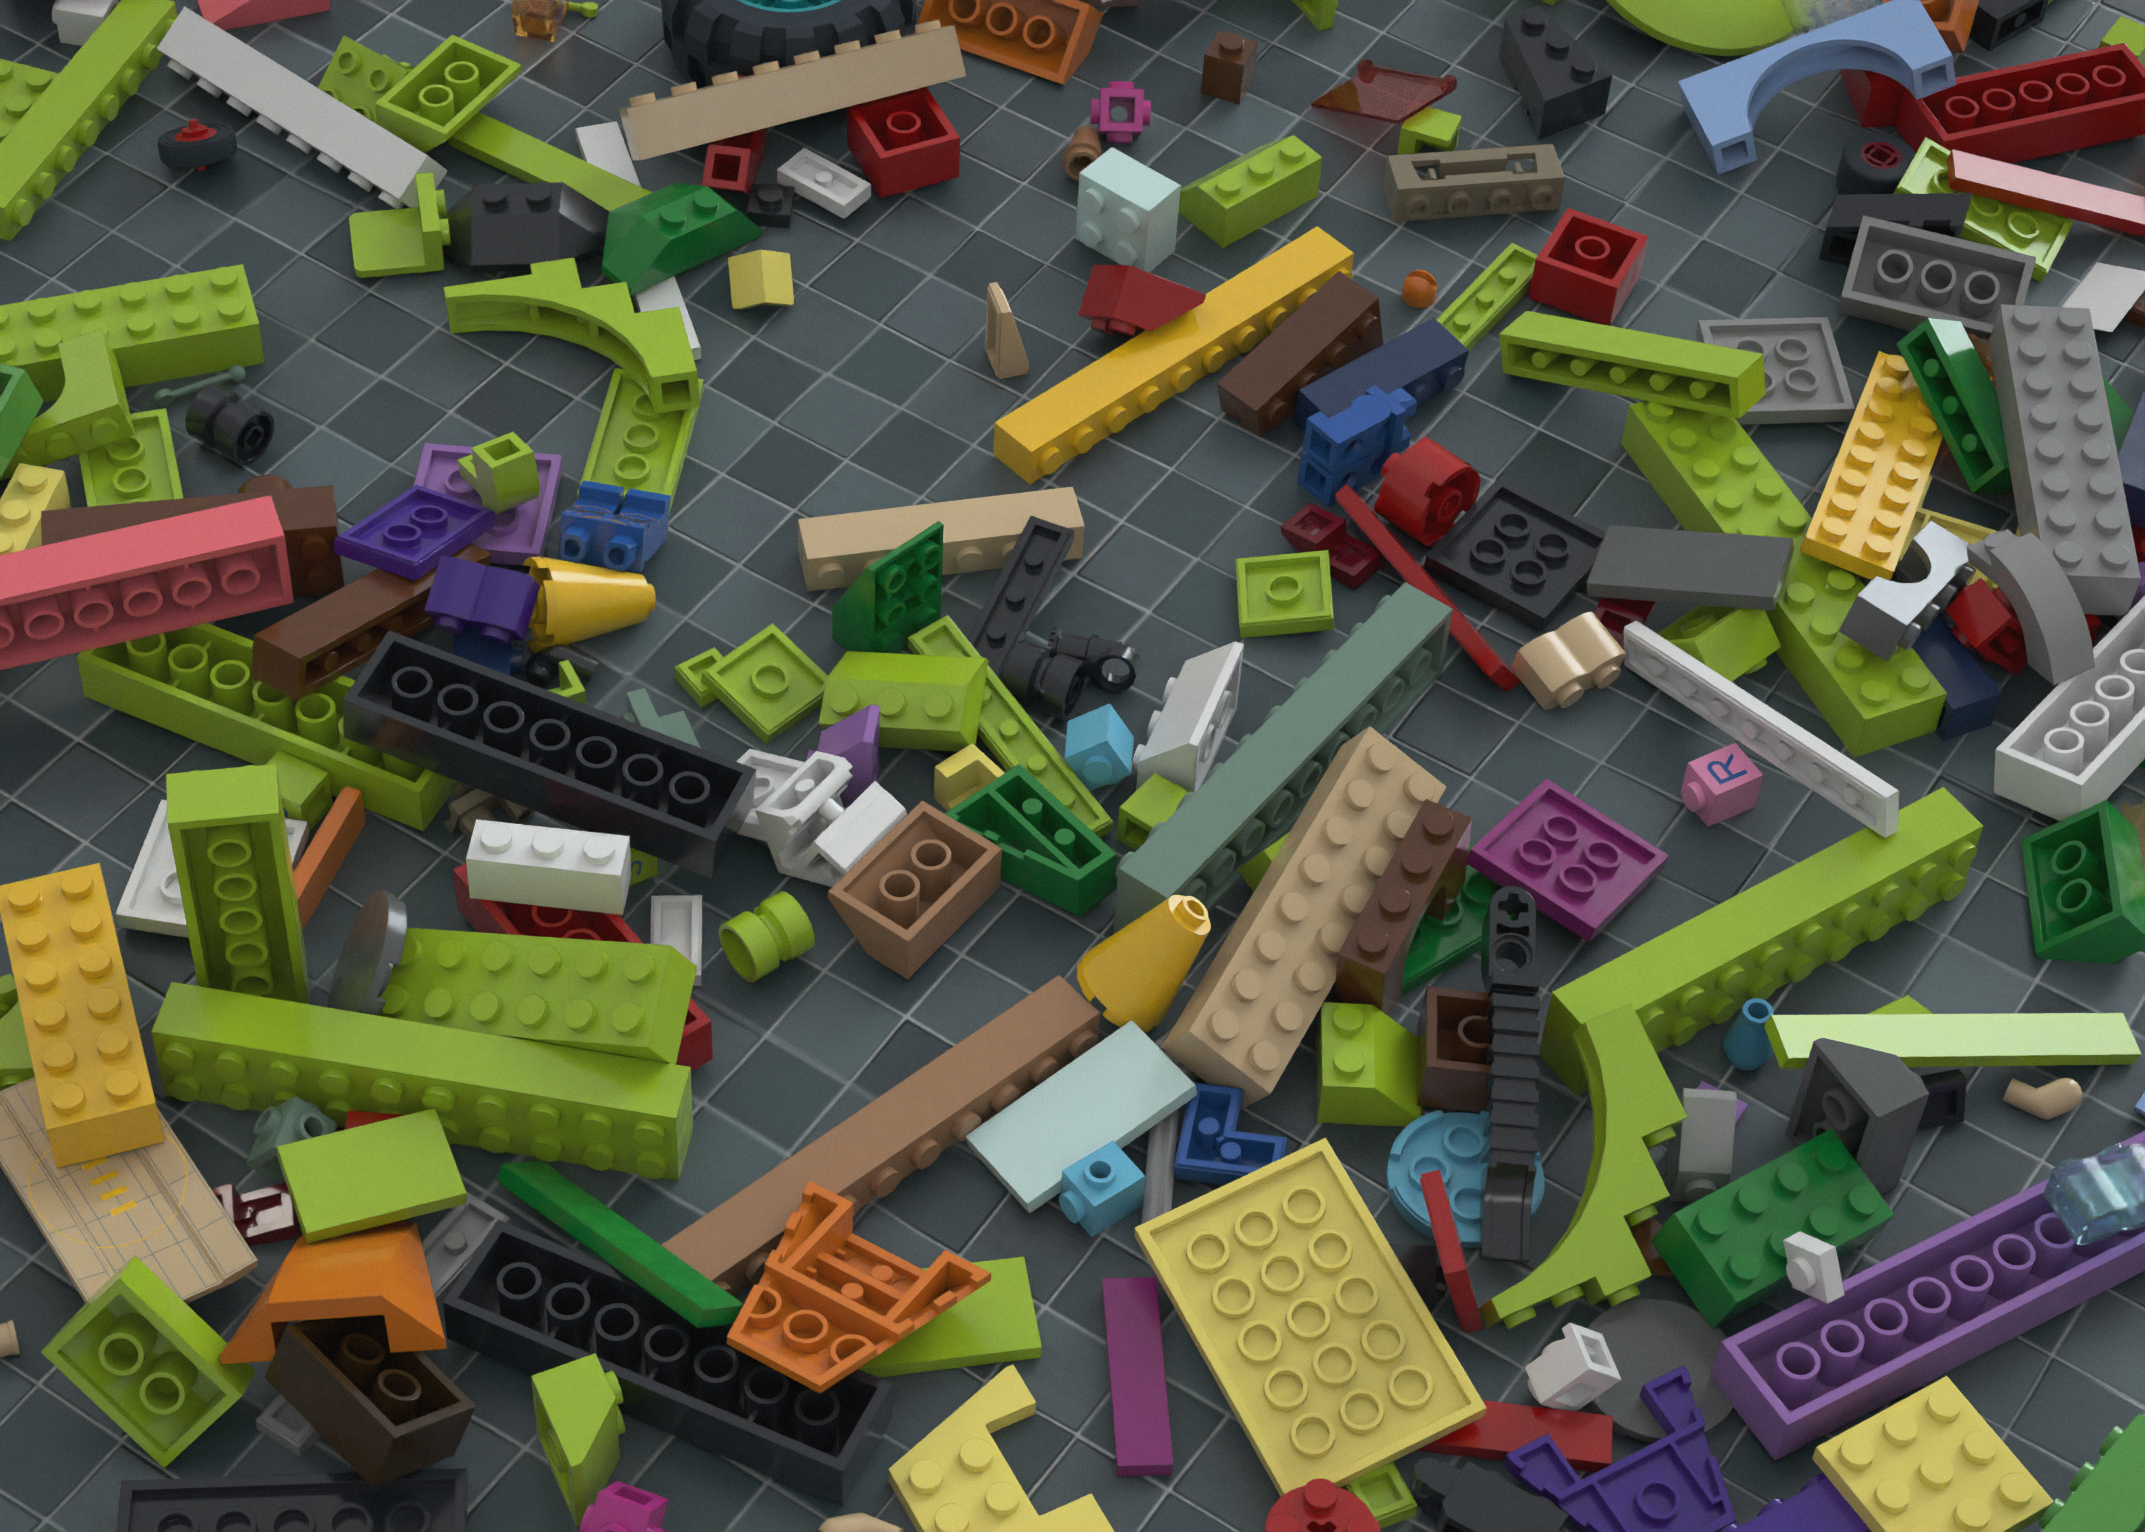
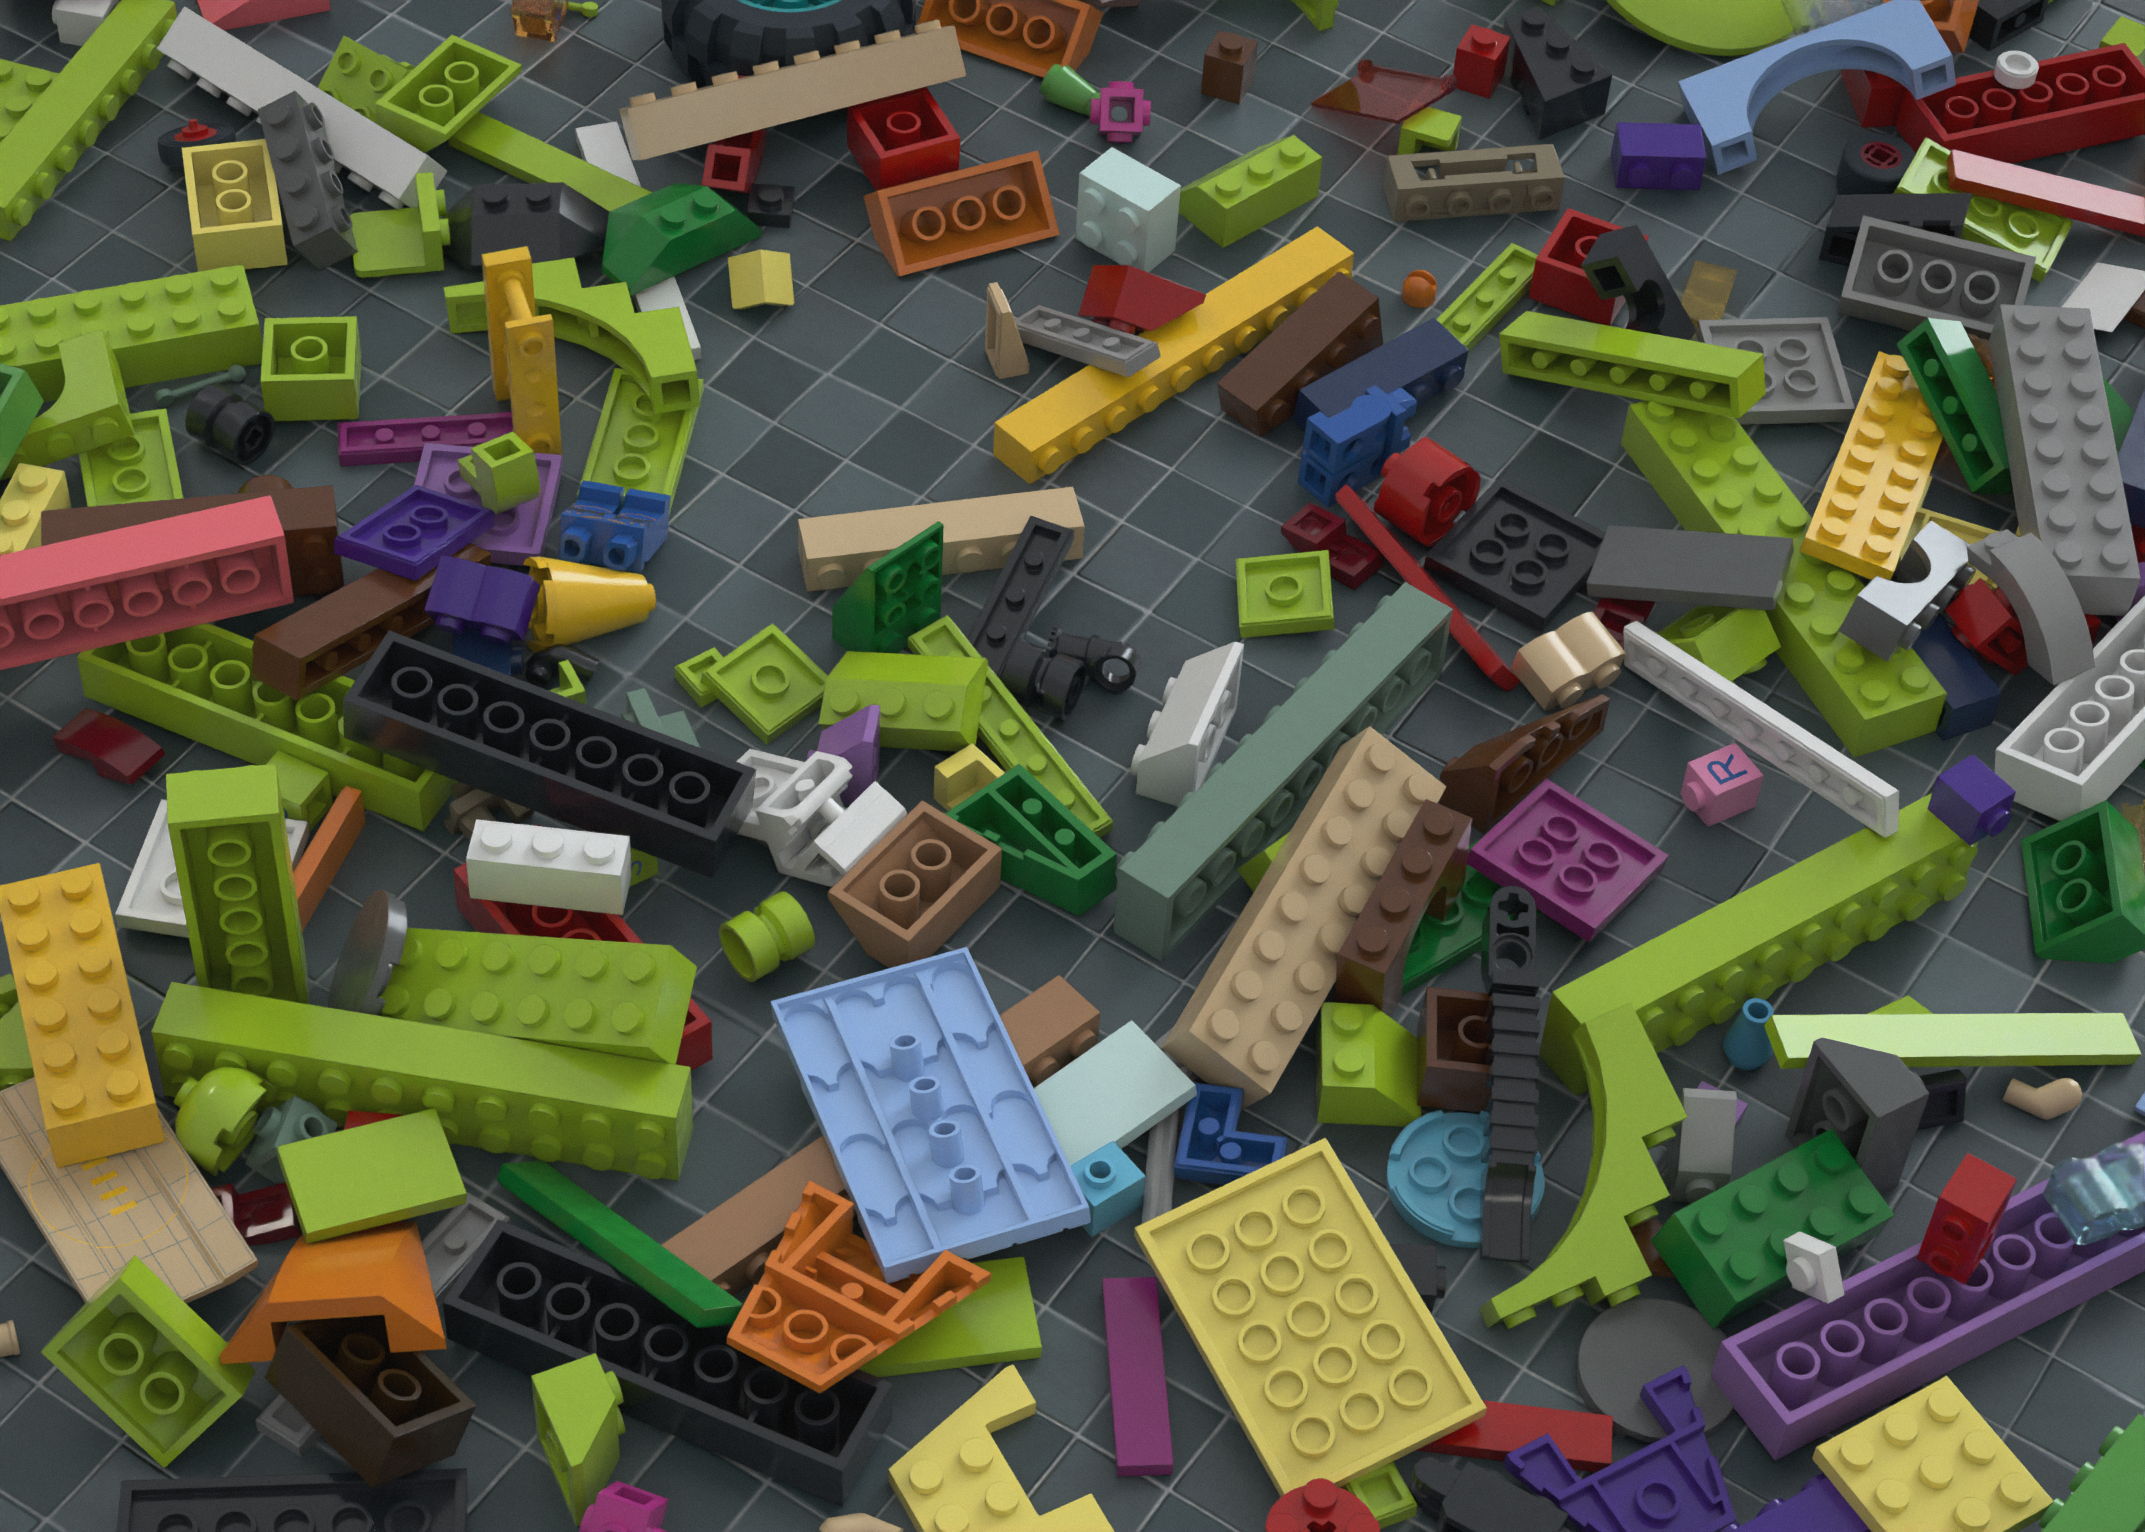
(111, 745): none -> dark red slope
(220, 1115): none -> lime cylinder
(234, 205): none -> light yellow brick
(307, 180): none -> dark grey brick
(311, 368): none -> lime brick
(405, 438): none -> magenta tile
(522, 349): none -> yellow fence
(678, 923): white tile -> none
(824, 183): white plate -> none
(928, 1114): none -> light blue piece
(962, 214): none -> orange slope
(1068, 89): none -> bright green cone
(1081, 151): medium nougat cone -> none
(1086, 341): none -> light grey tile
(1099, 747): medium azure brick -> none
(1145, 808): lime brick -> none
(1145, 962): yellow cone -> none
(1450, 1251): red tile -> none
(1481, 61): none -> red brick
(1509, 767): none -> reddish brown wedge
(1572, 1370): white brick -> none
(1626, 266): none -> black arch
(1658, 156): none -> dark purple brick
(1708, 291): none -> clear yellow tile
(1966, 1218): none -> red brick
(1972, 800): none -> dark purple brick
(2016, 69): none -> white tile

